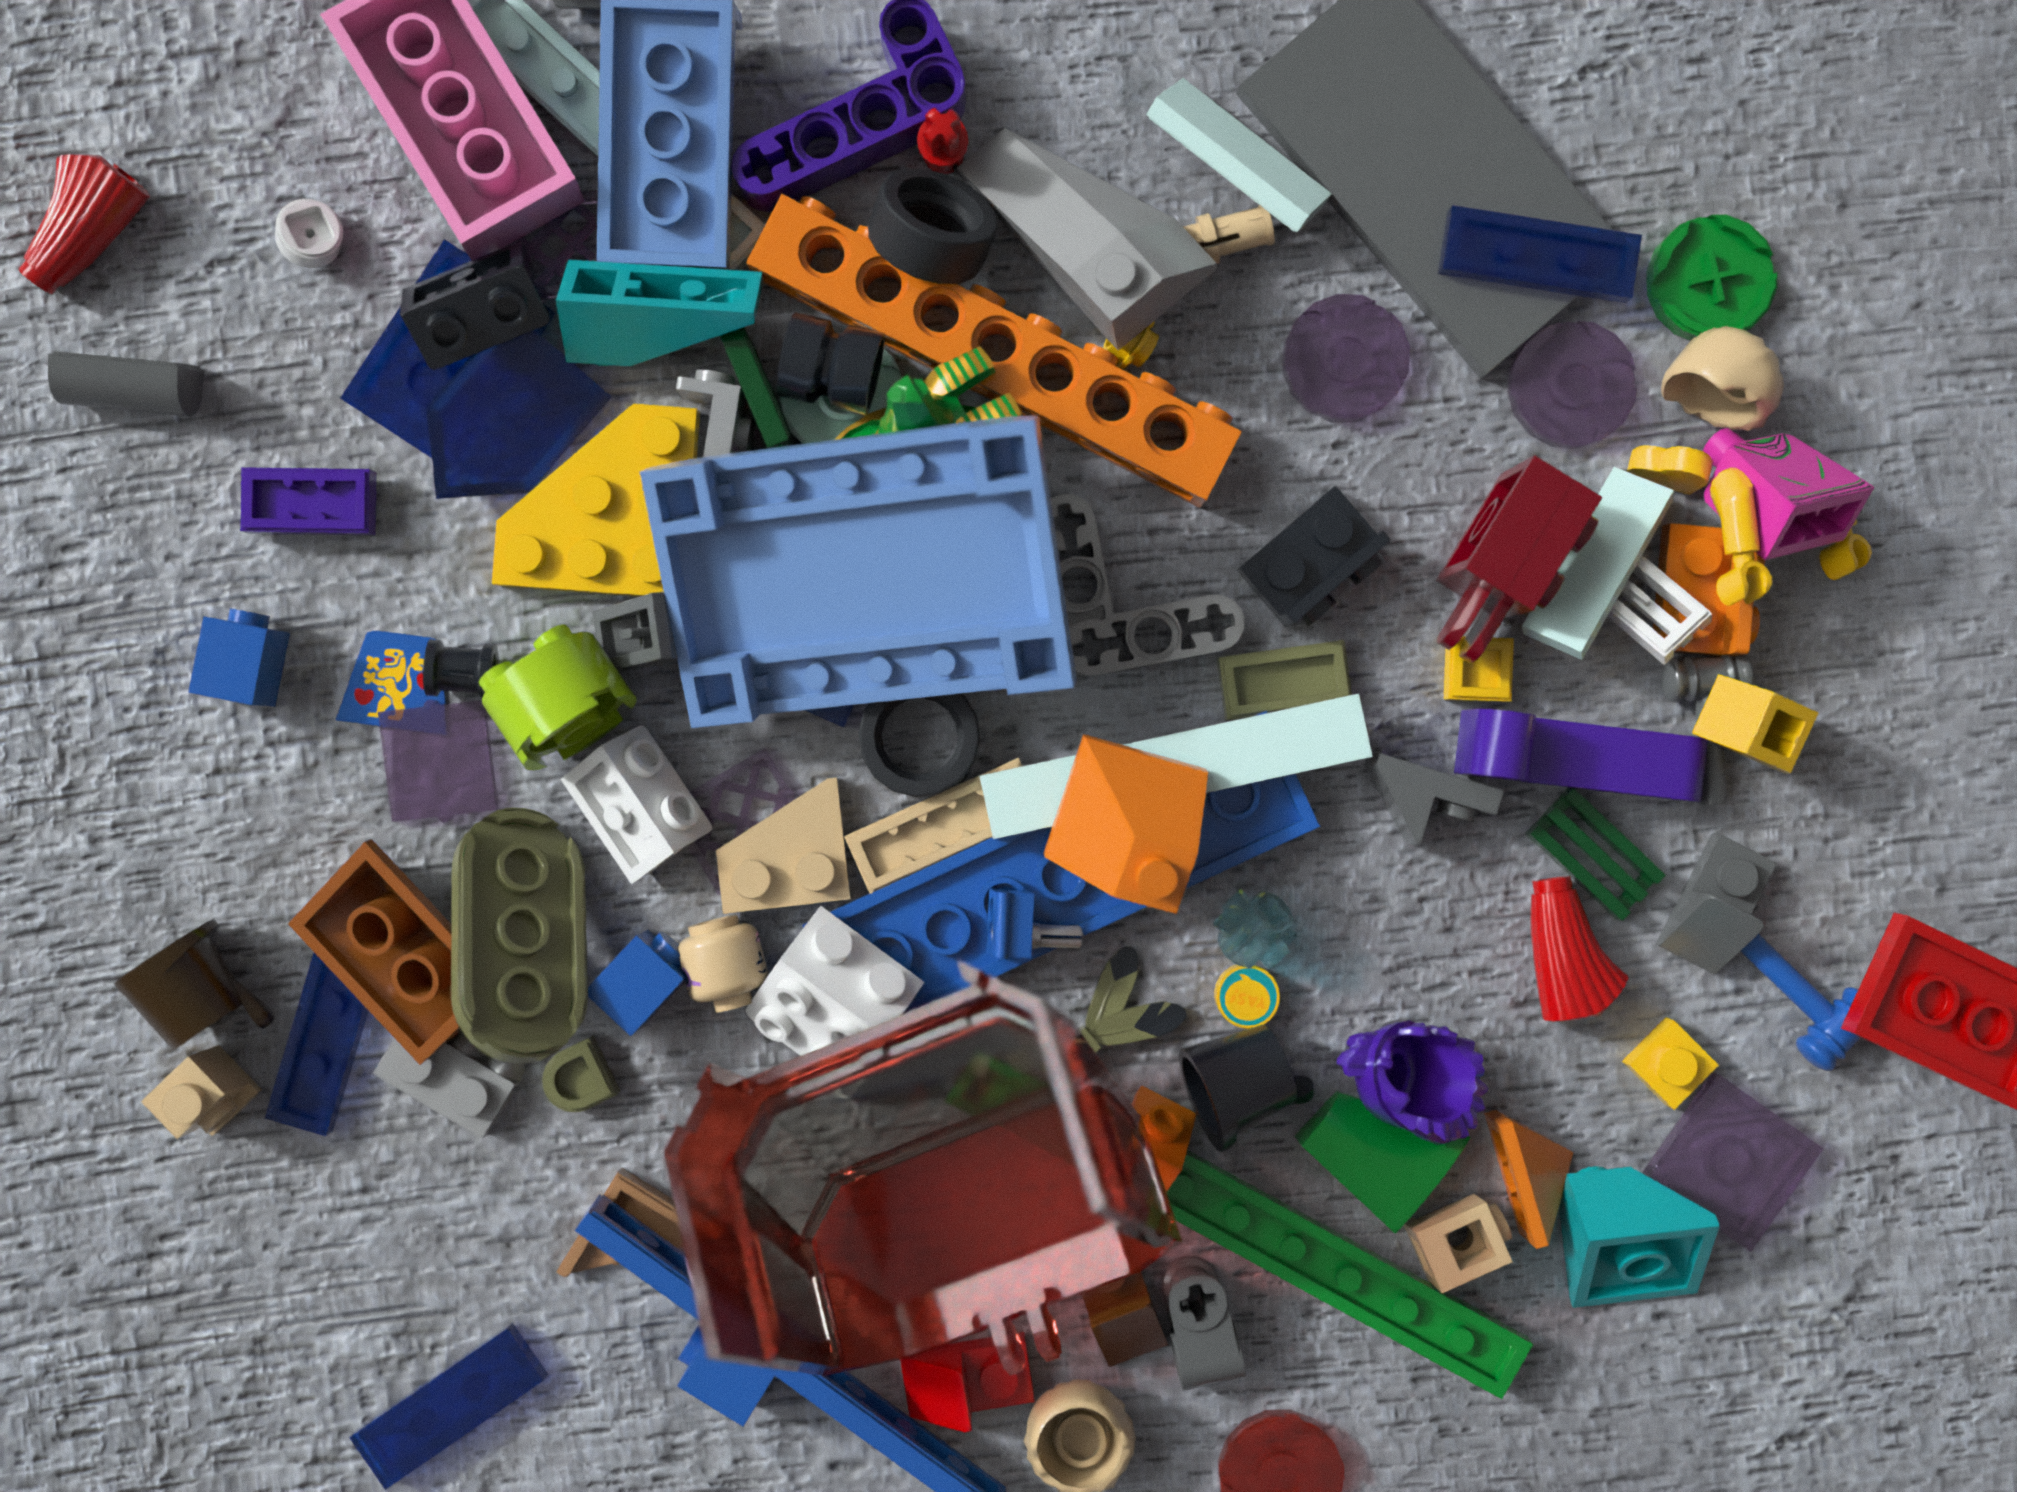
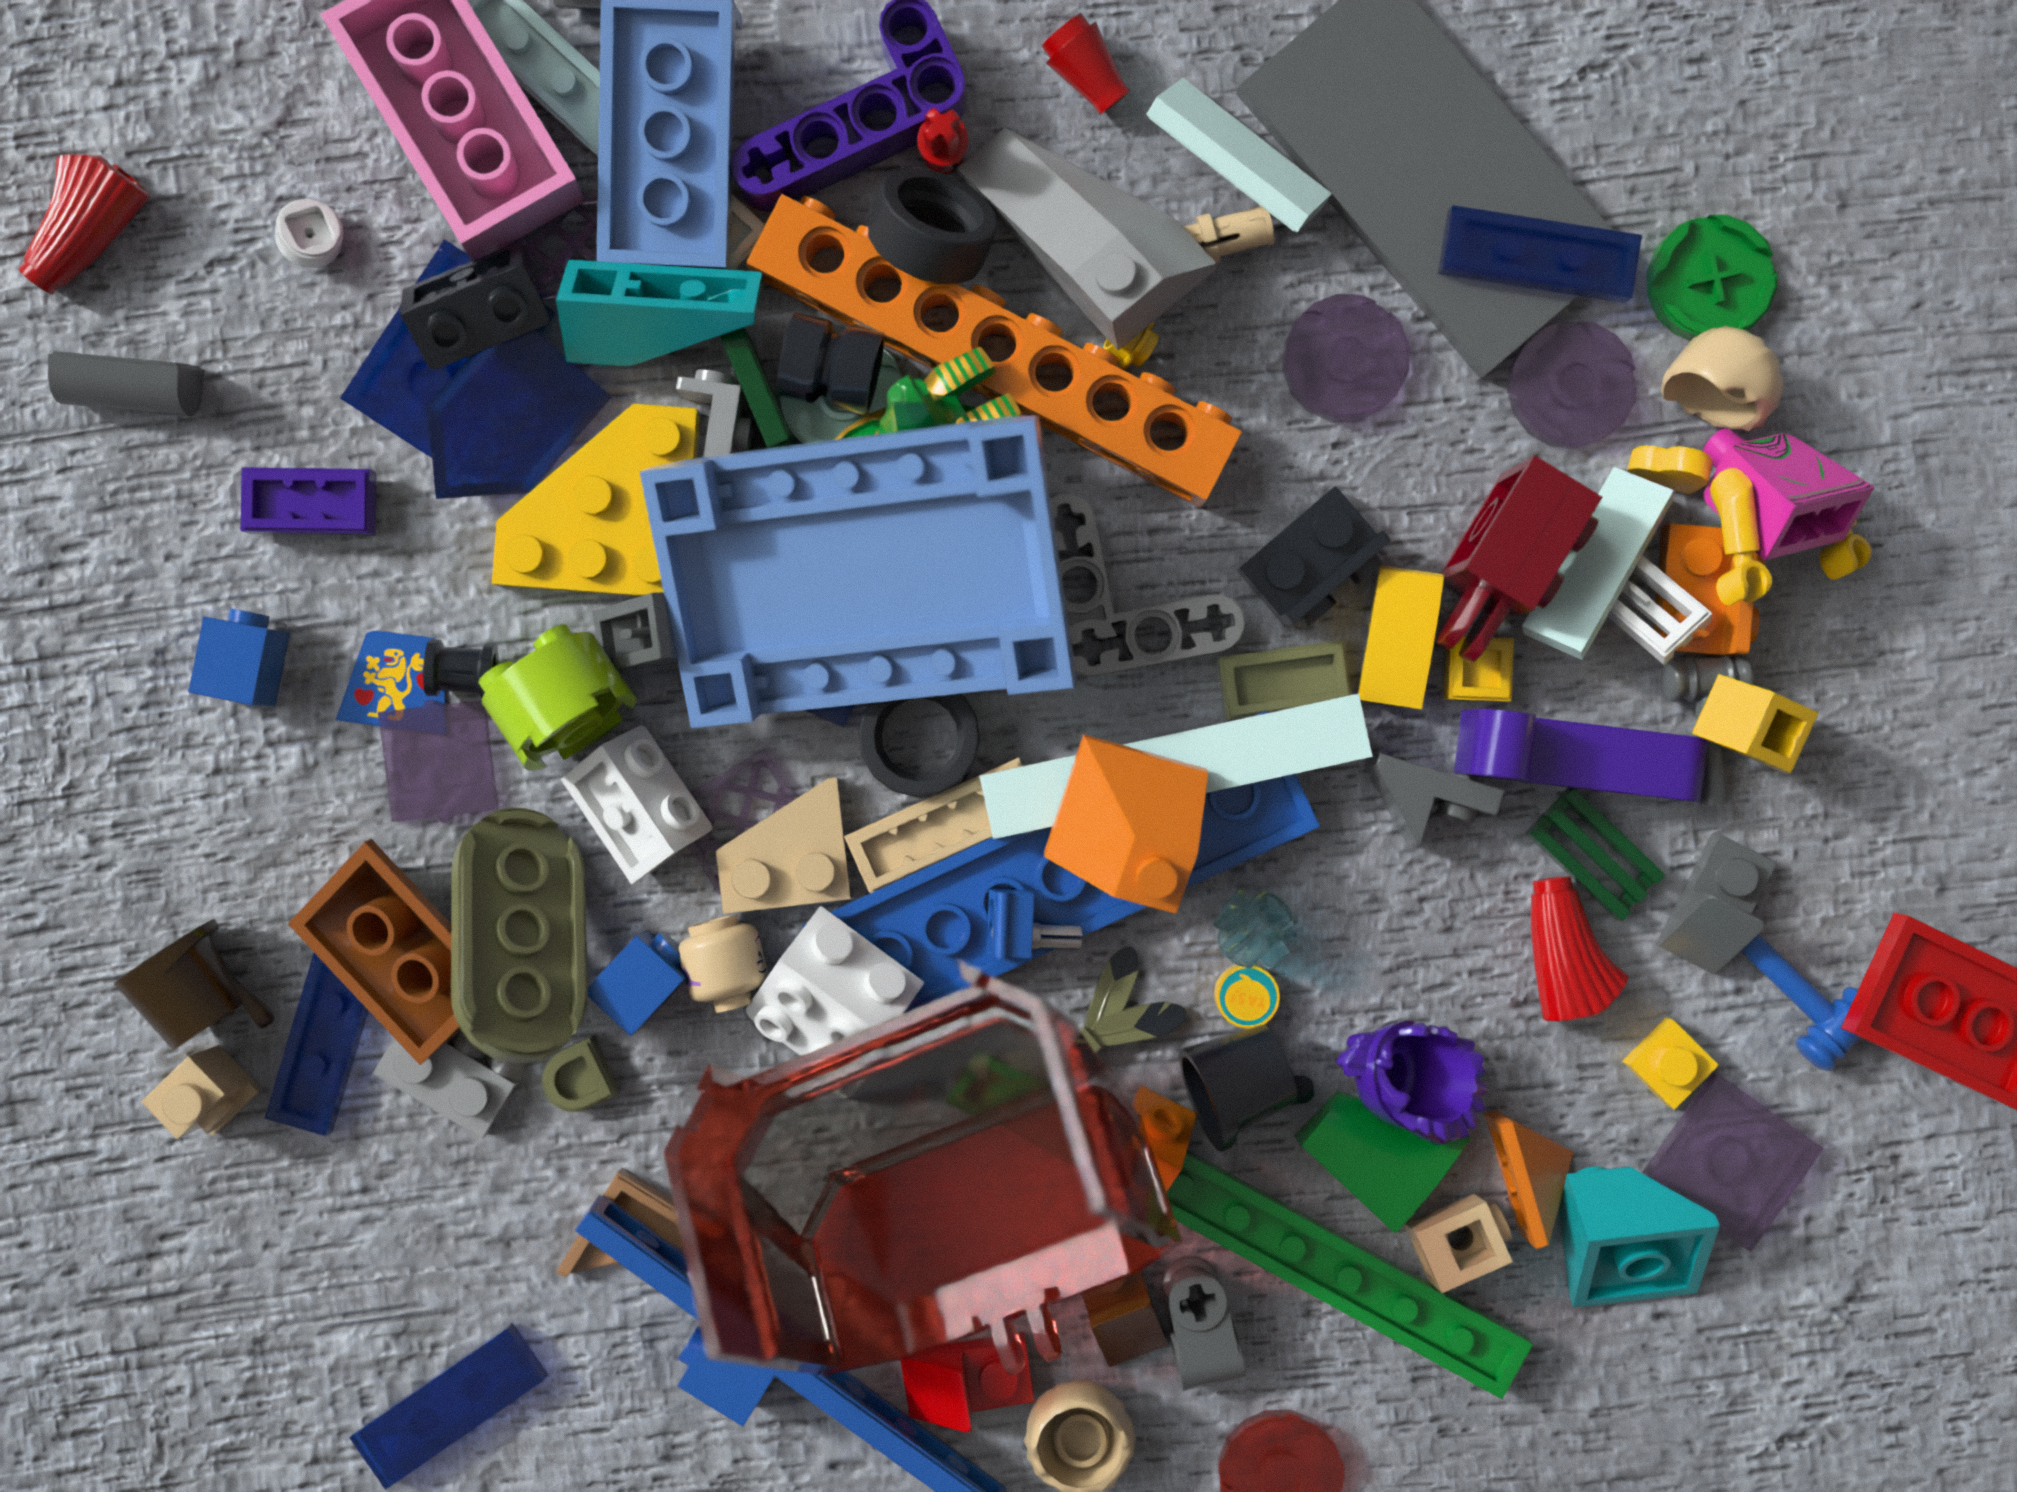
(1085, 63): none -> red cone
(1400, 636): none -> yellow slope

